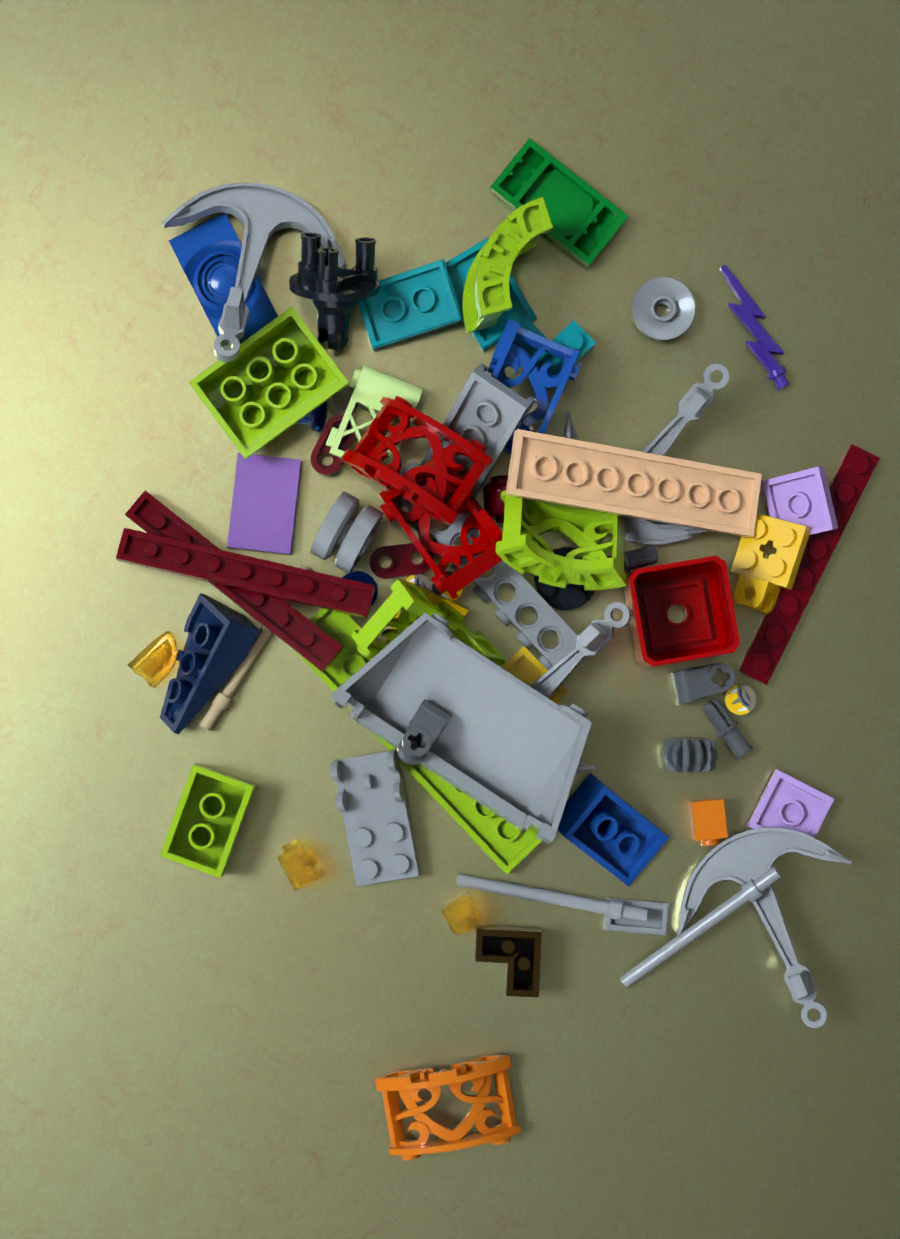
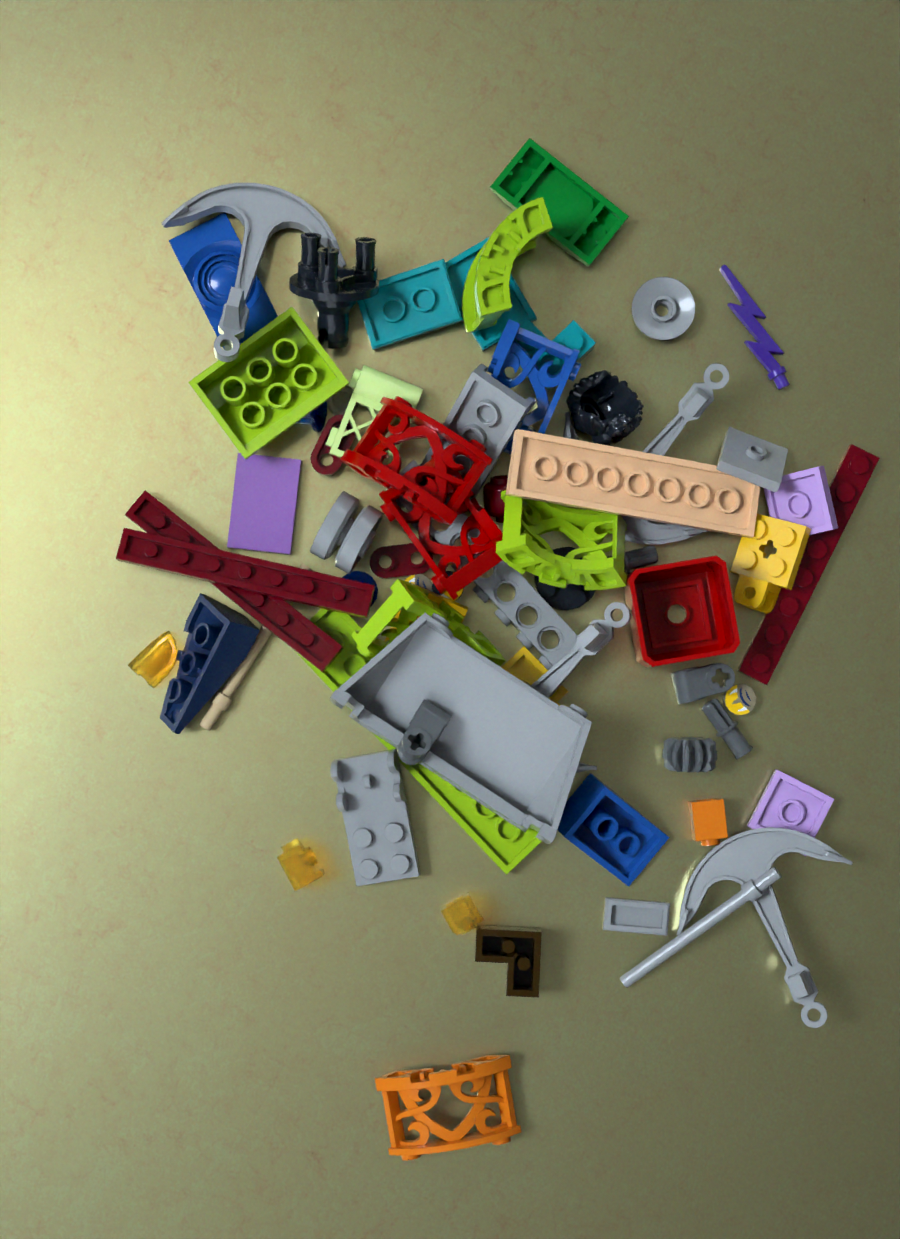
(208, 820): lime brick -> none
(604, 408): none -> black hair
(614, 908): light grey bar -> none
(752, 459): none -> light grey plate

